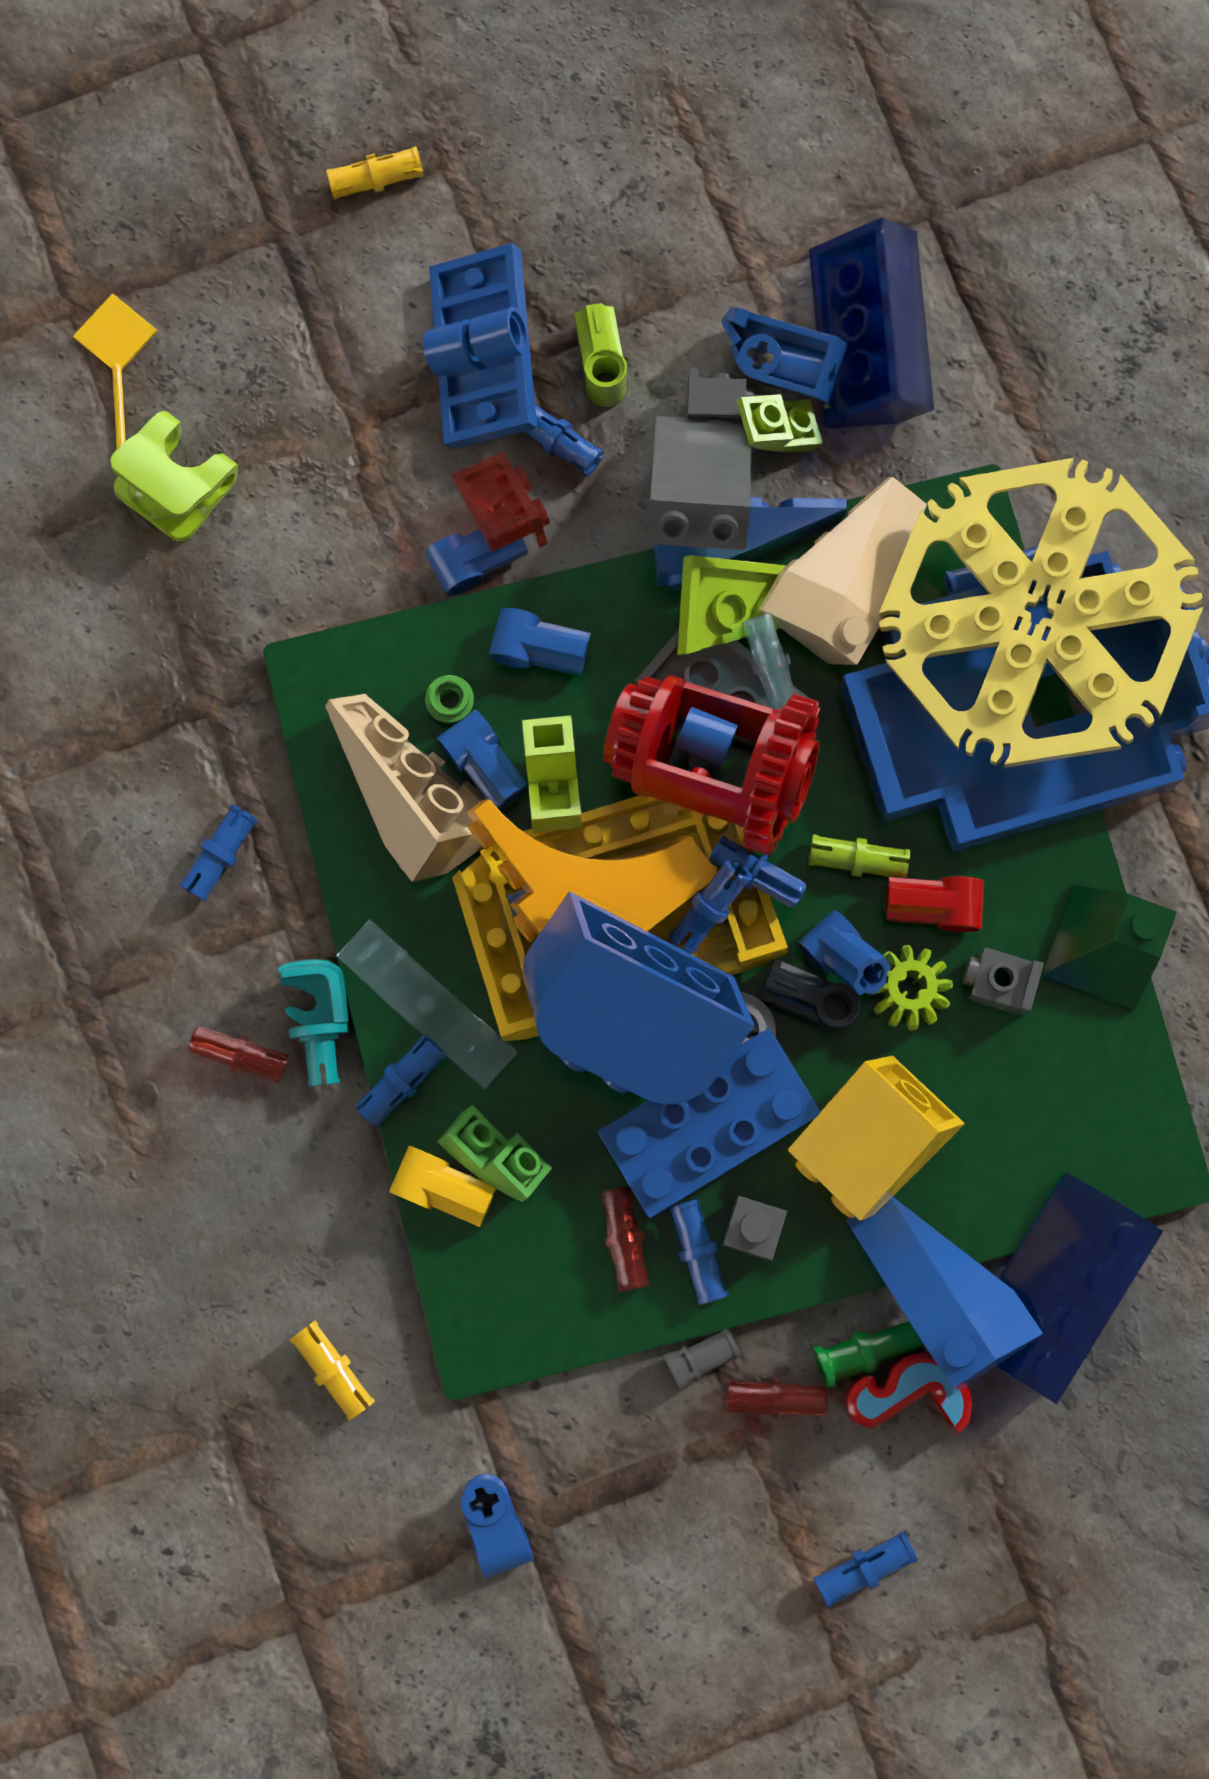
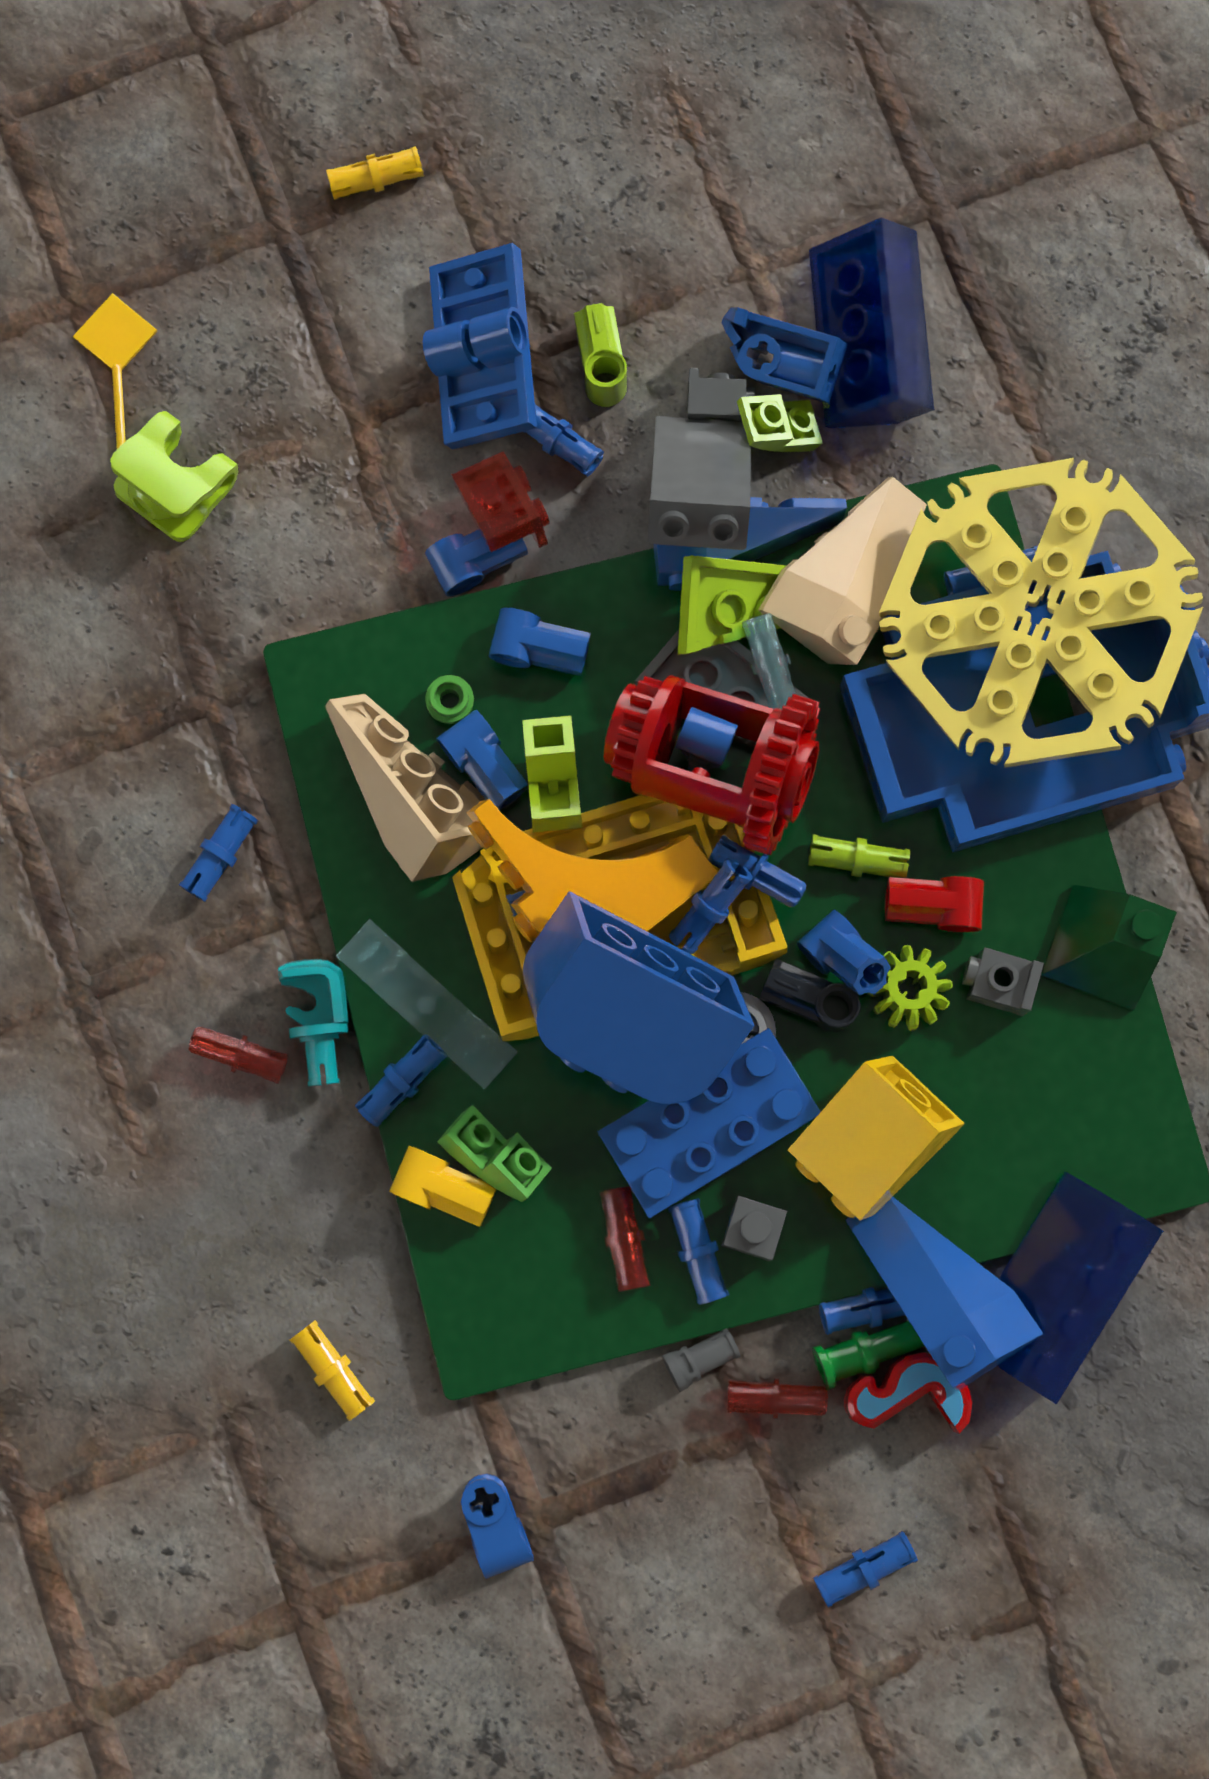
(859, 1310): none -> blue pin

